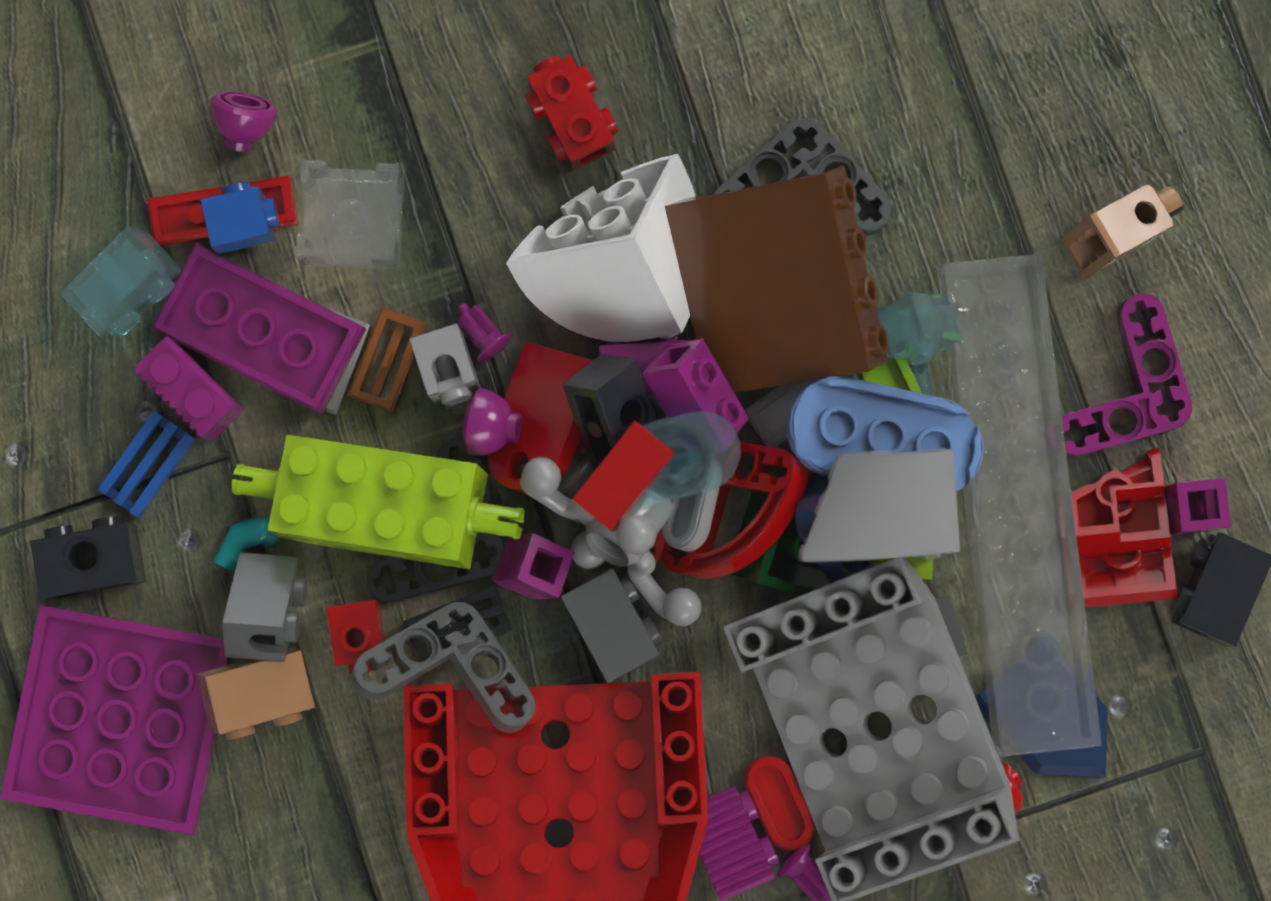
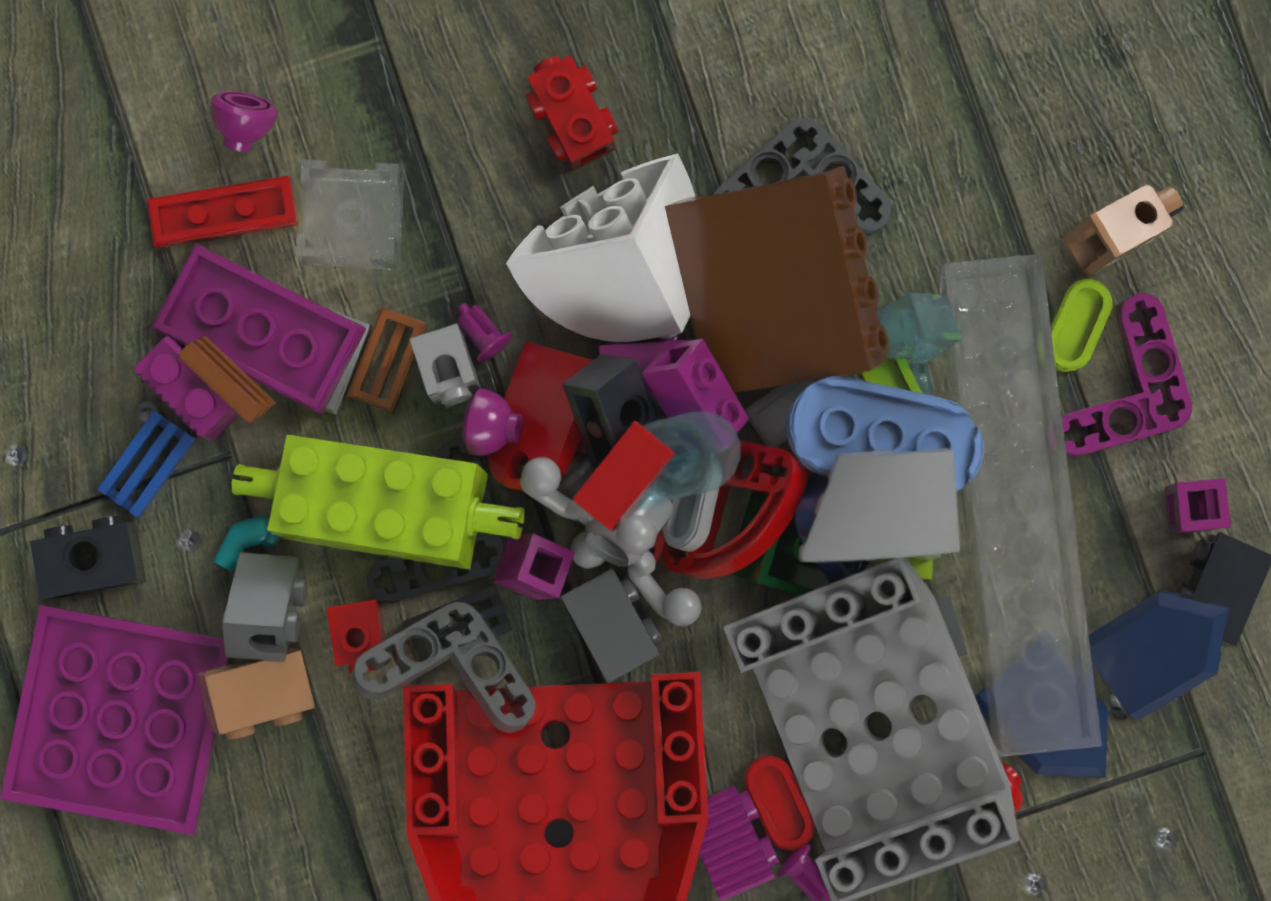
(122, 282): clear light blue brick -> none
(226, 379): none -> dark orange tile
(239, 218): blue brick -> none
(1079, 323): none -> lime tile
(1125, 536): red slope -> none
(1159, 650): none -> dark blue tile

